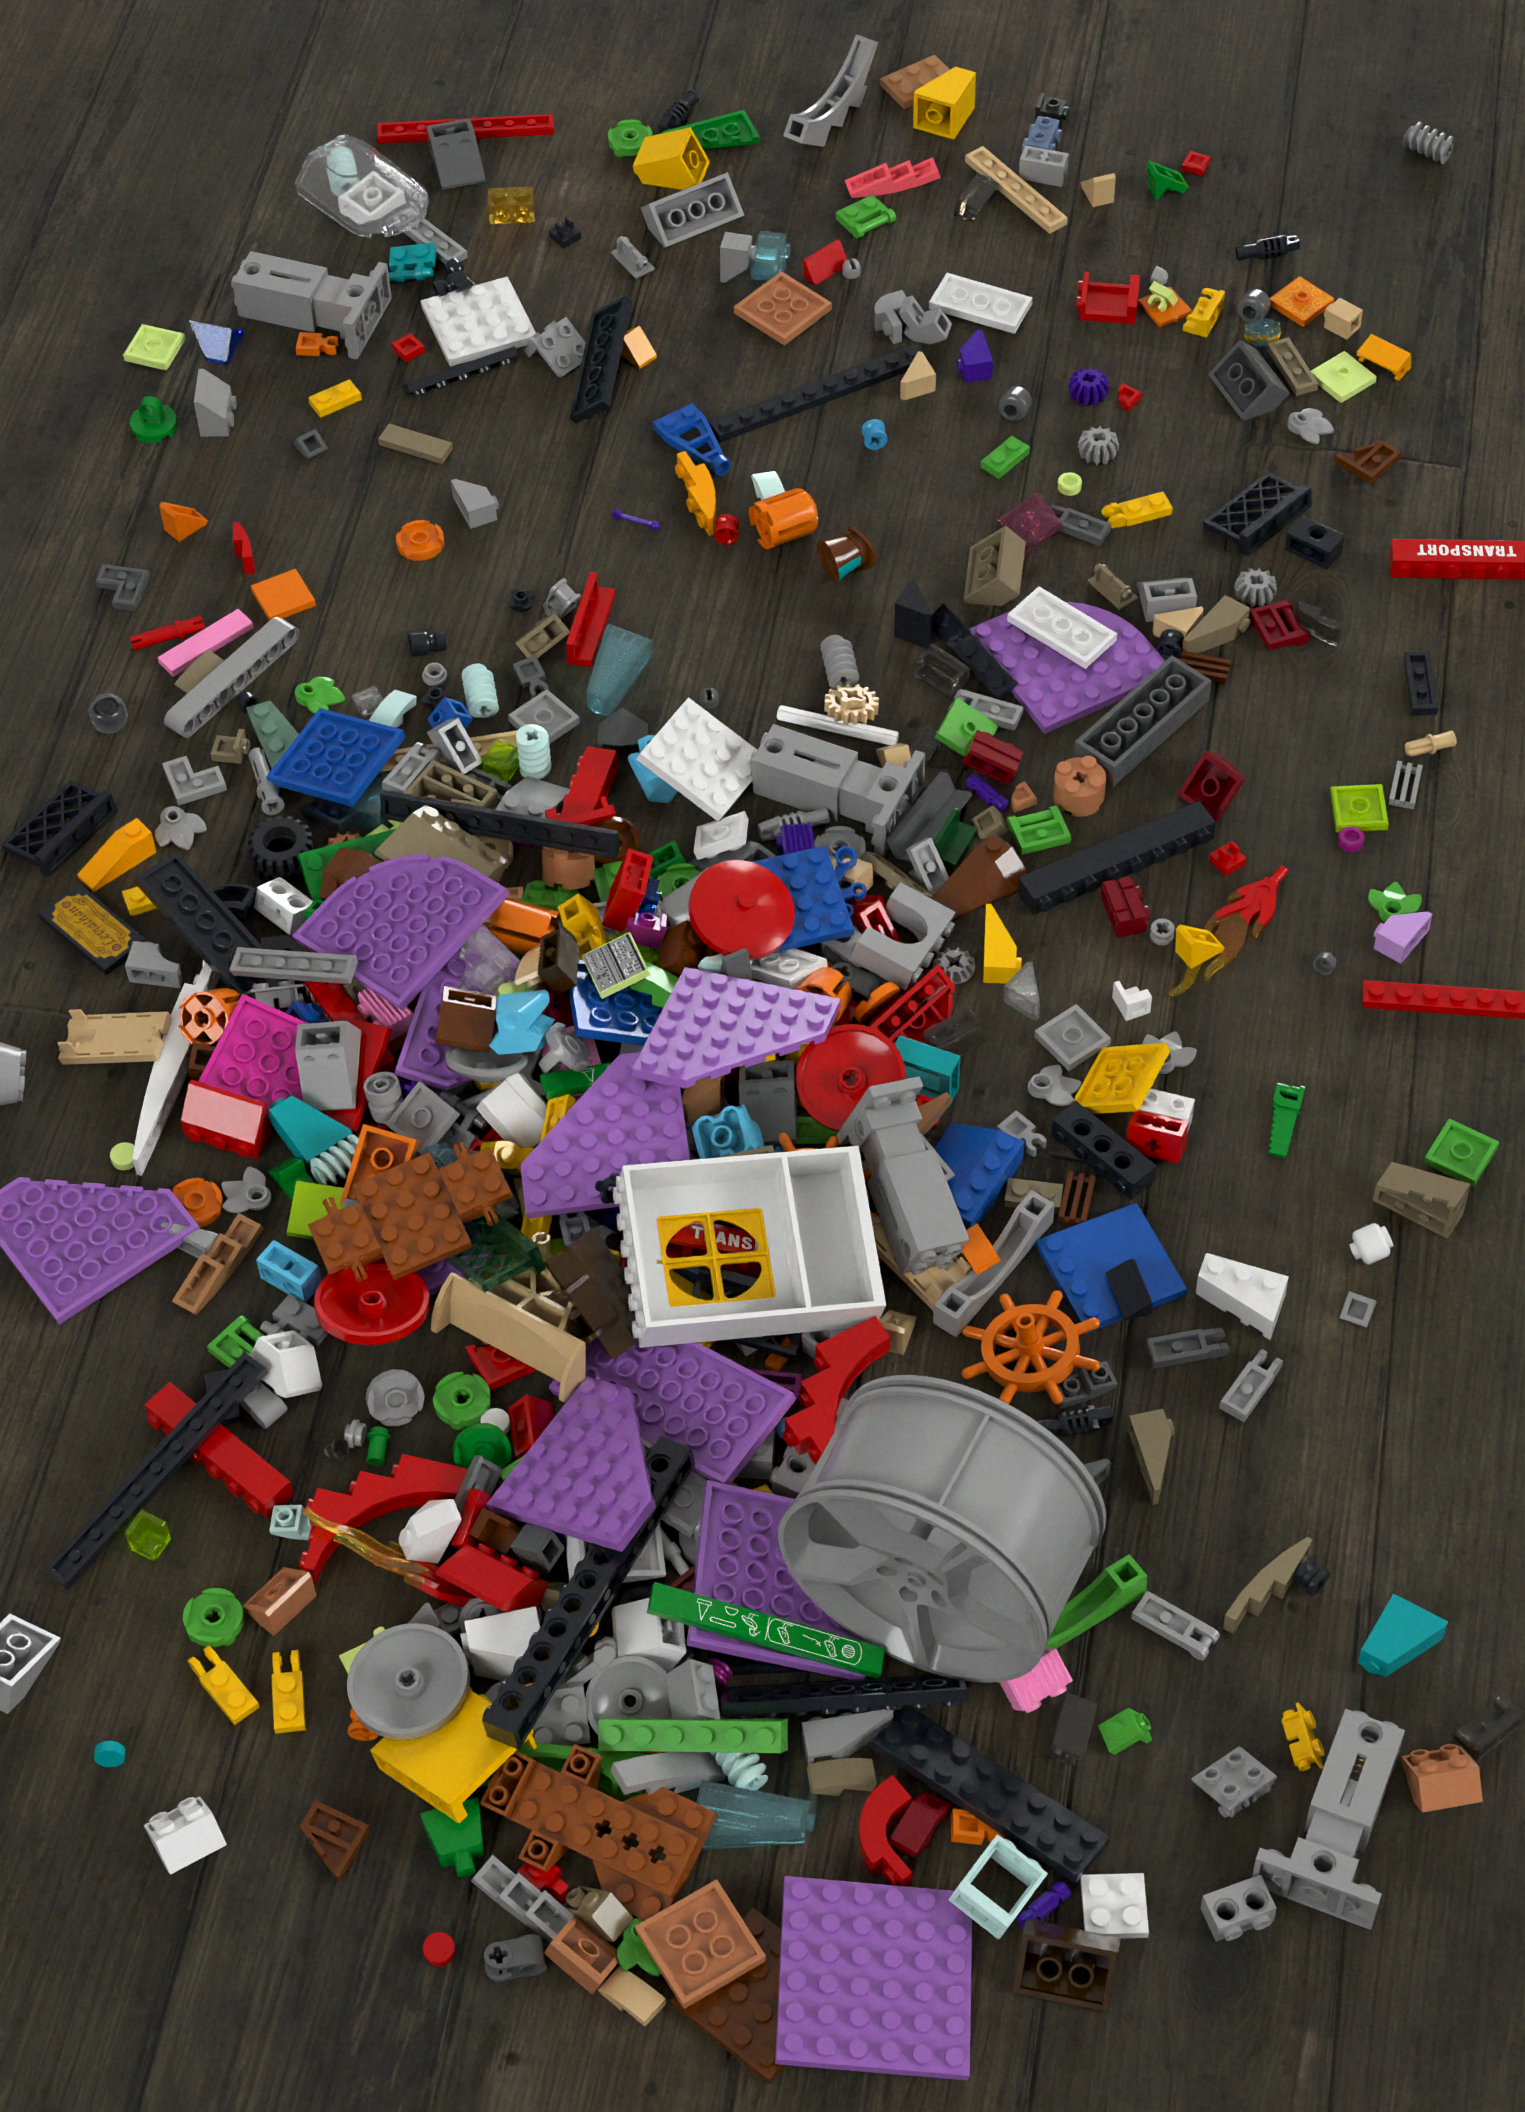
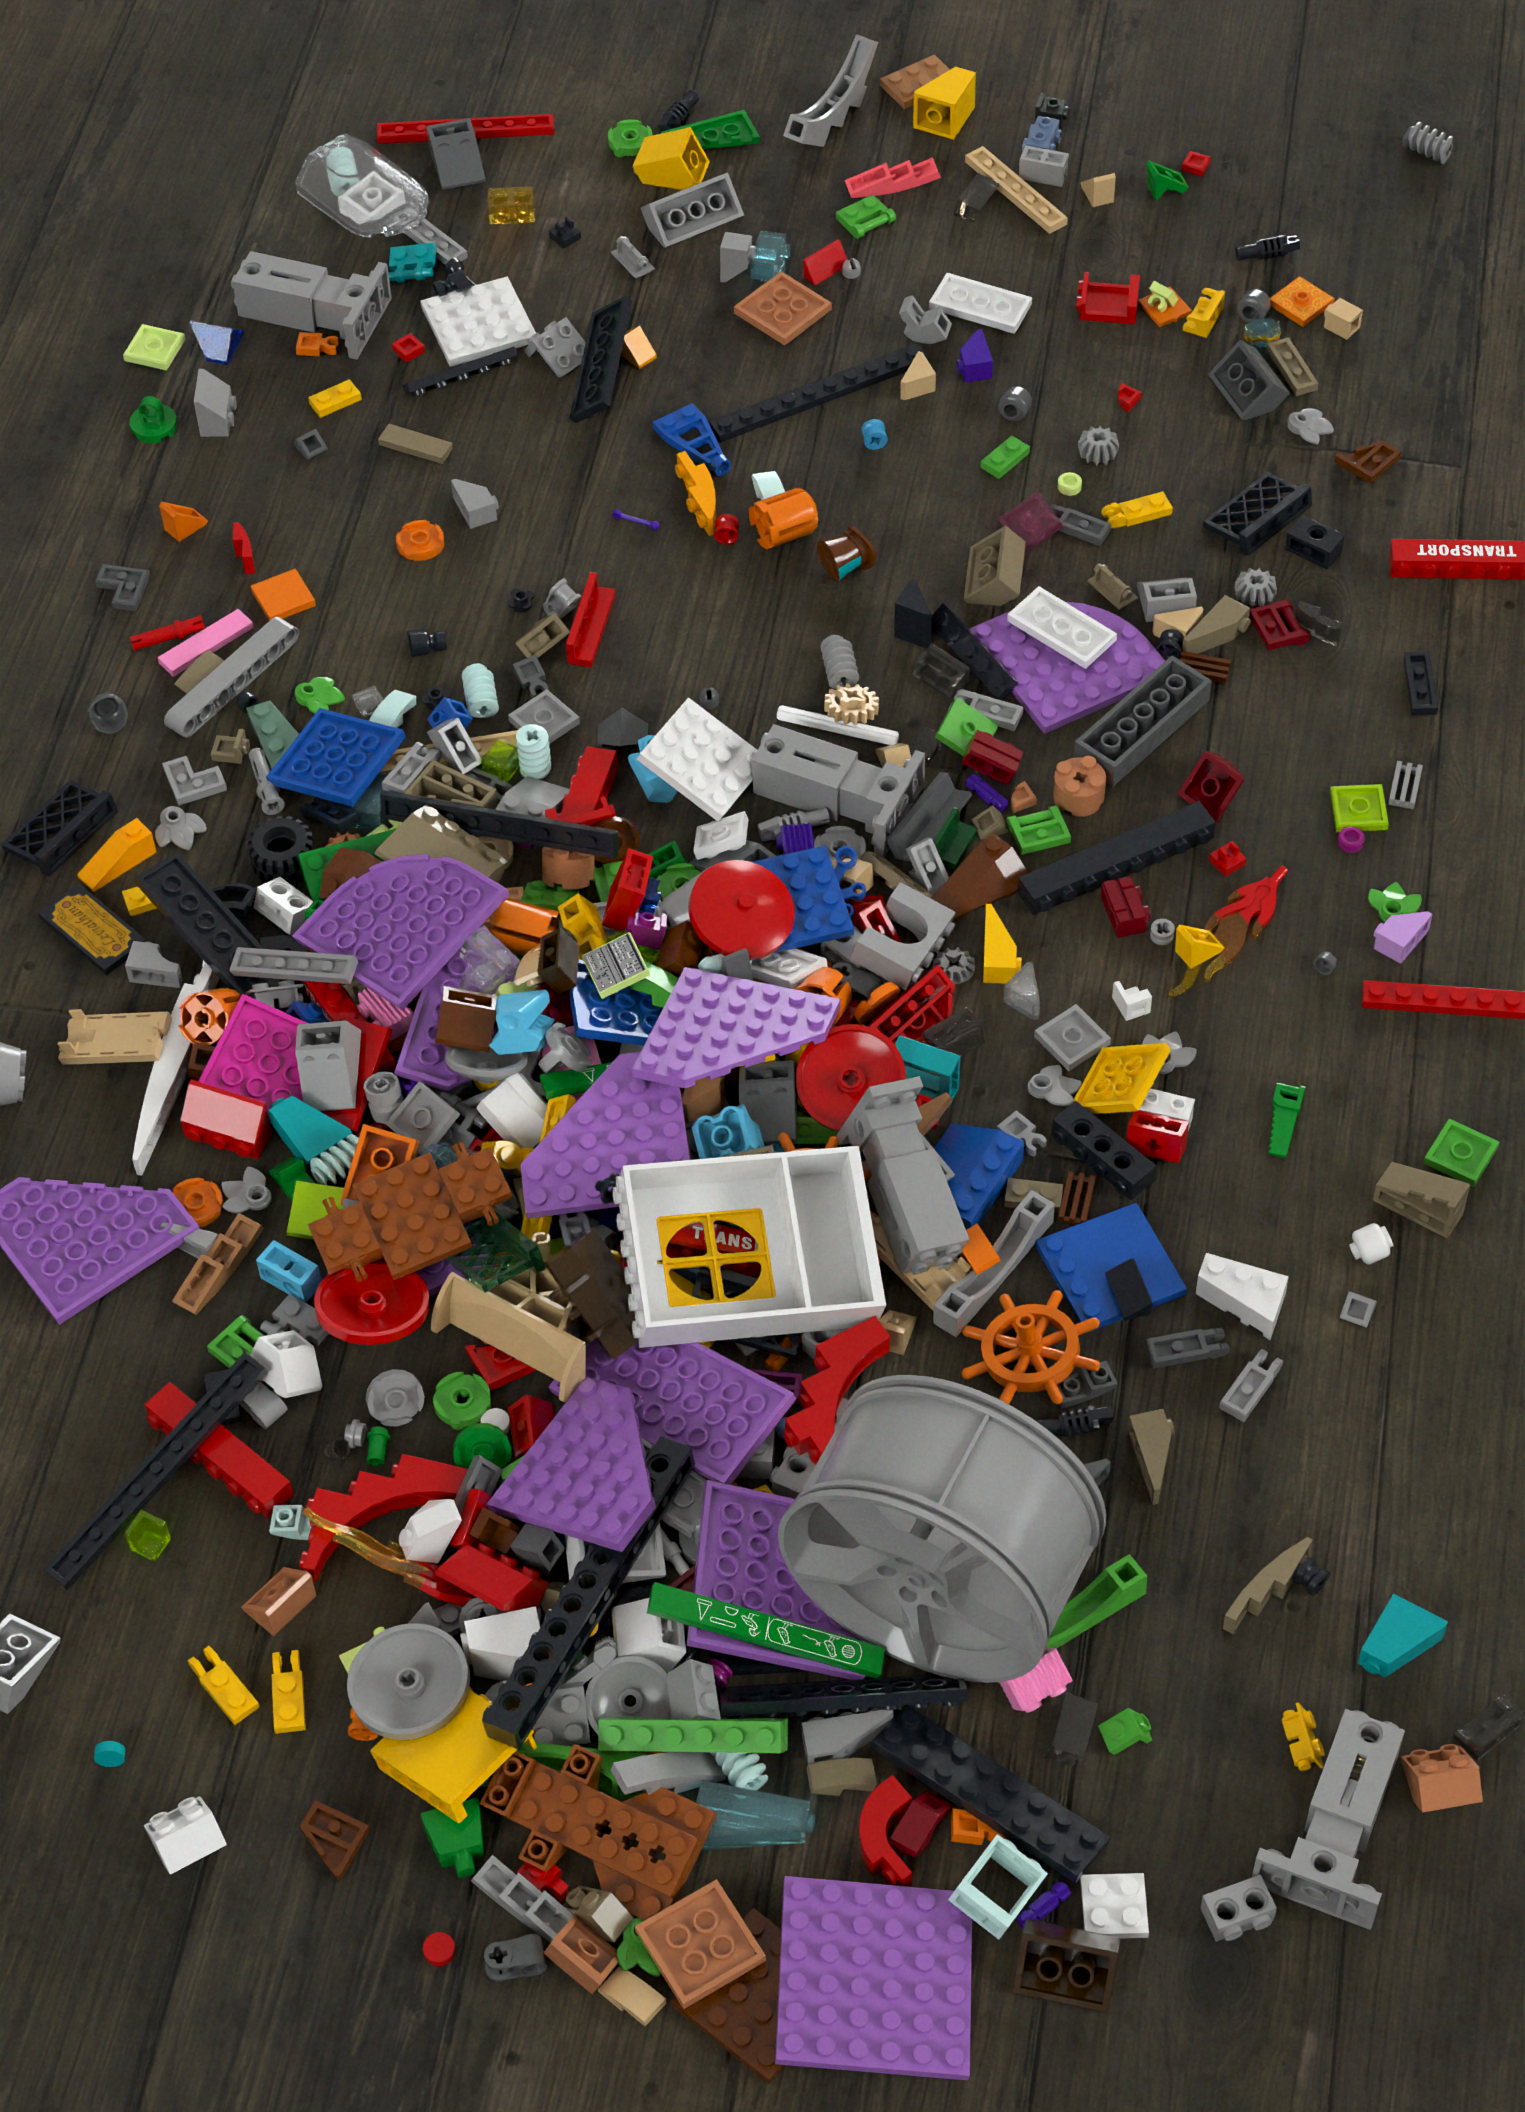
(122, 1155): yellowish green tile -> none
(217, 1633): bright green plate -> none
(434, 674): light grey plate -> none
(616, 668): clear light blue slope -> none
(888, 317): light grey brick -> none
(1088, 386): dark purple gear -> none
(1159, 275): light grey hinge -> none
(1175, 1625): light grey plate -> none
(1235, 1781): light grey hinge -> none
(1343, 376): yellowish green plate -> none
(1385, 355): light orange hinge -> none
(1430, 744): tan axle -> none

